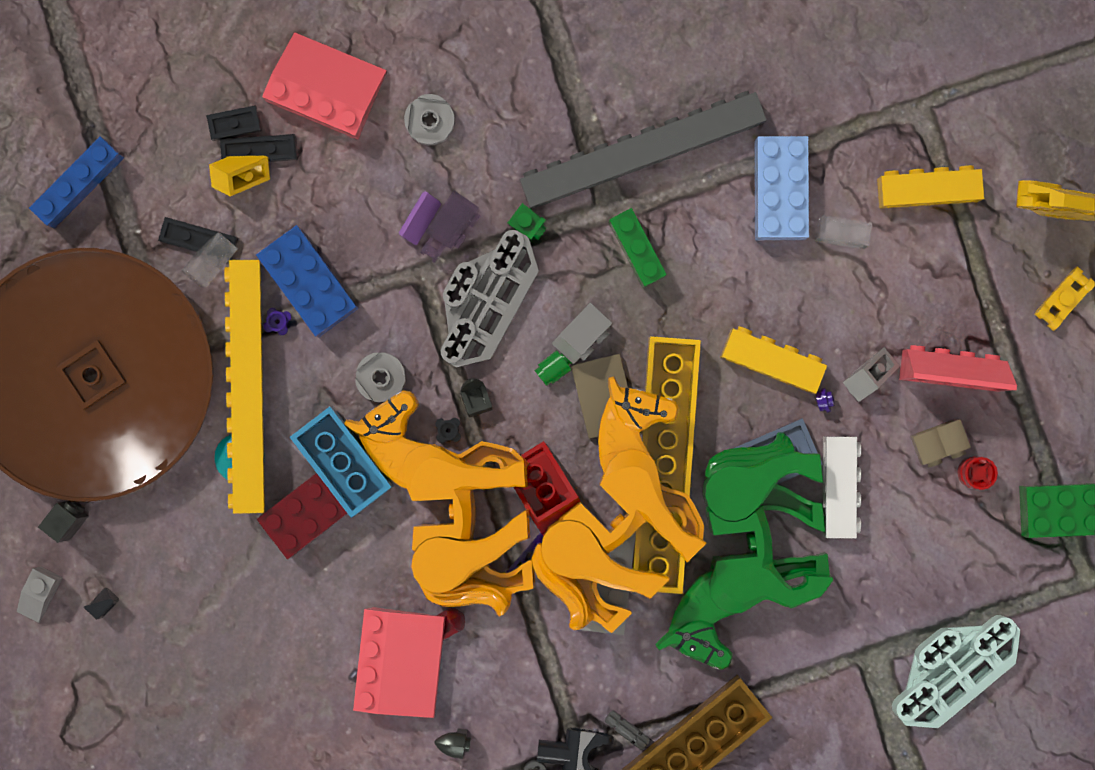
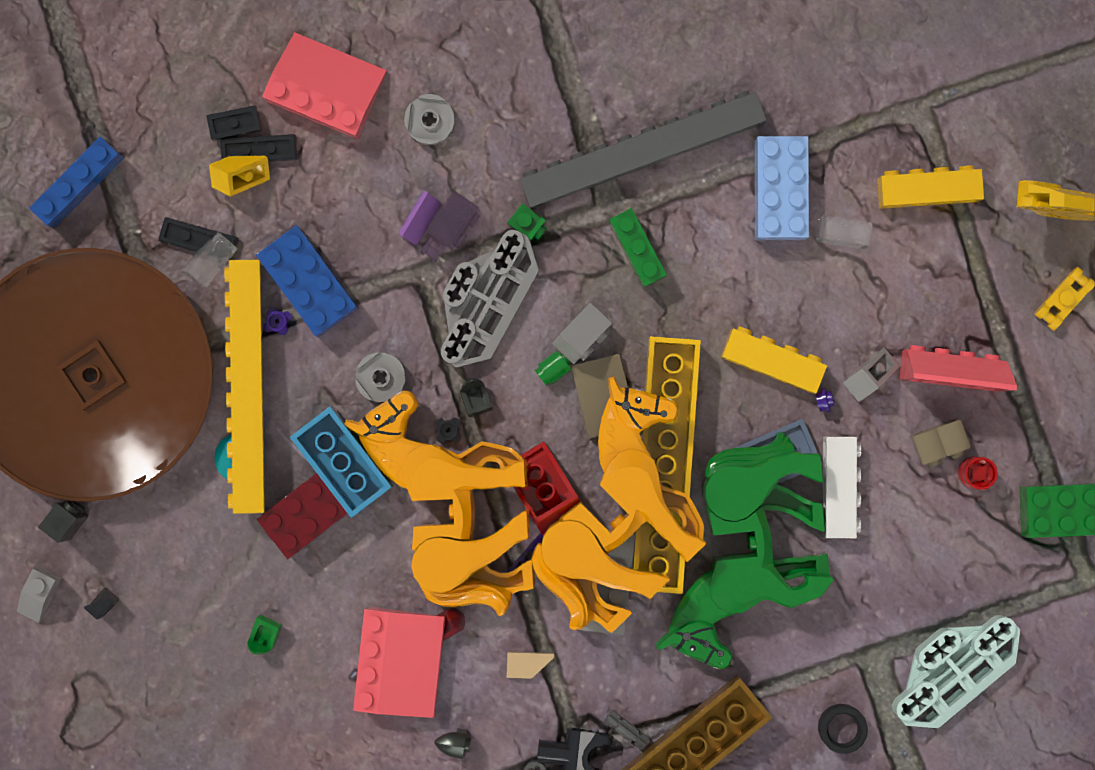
(263, 635): none -> green plate
(526, 663): none -> tan tile
(854, 744): none -> black tyre

